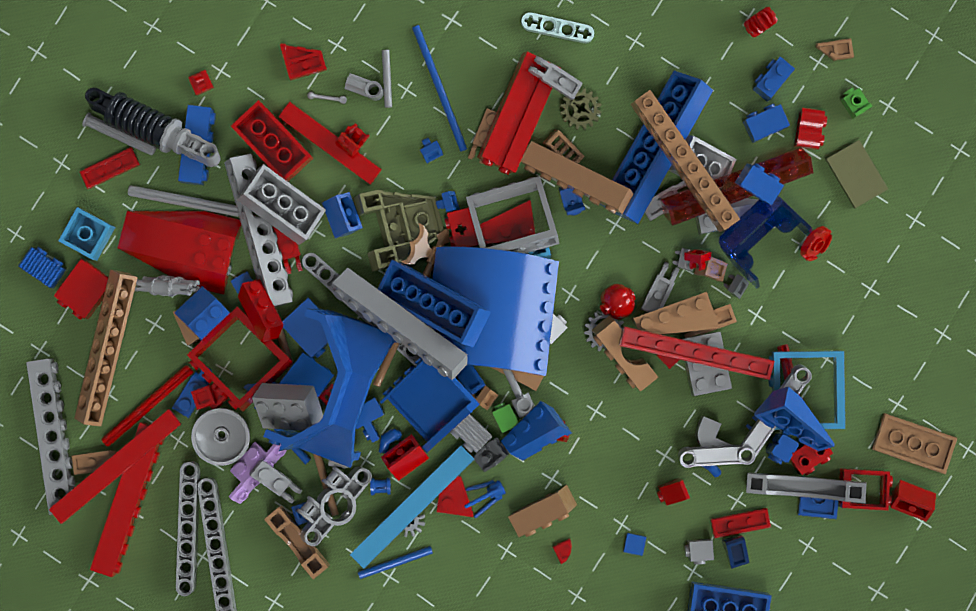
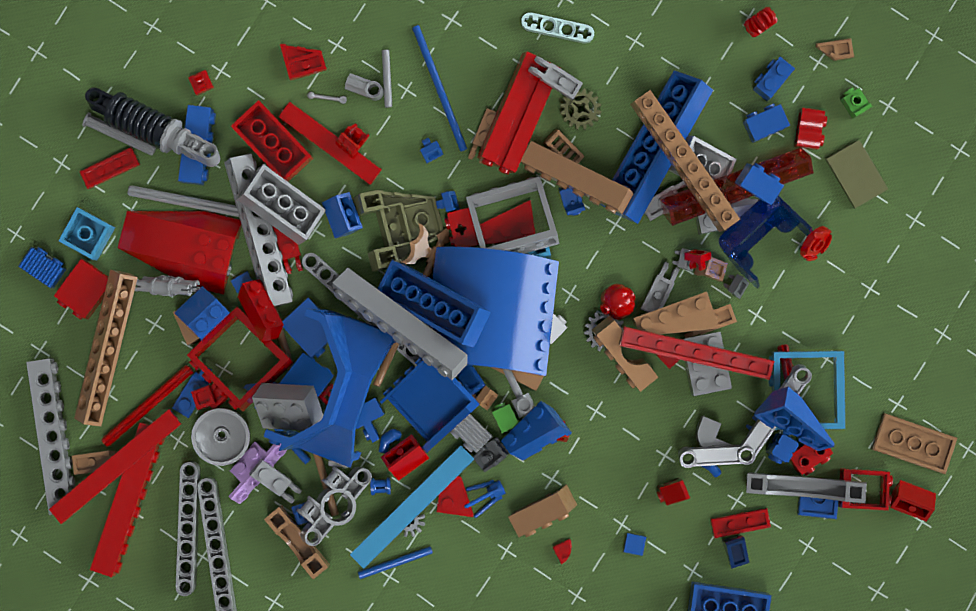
(699, 550): light grey brick -> none

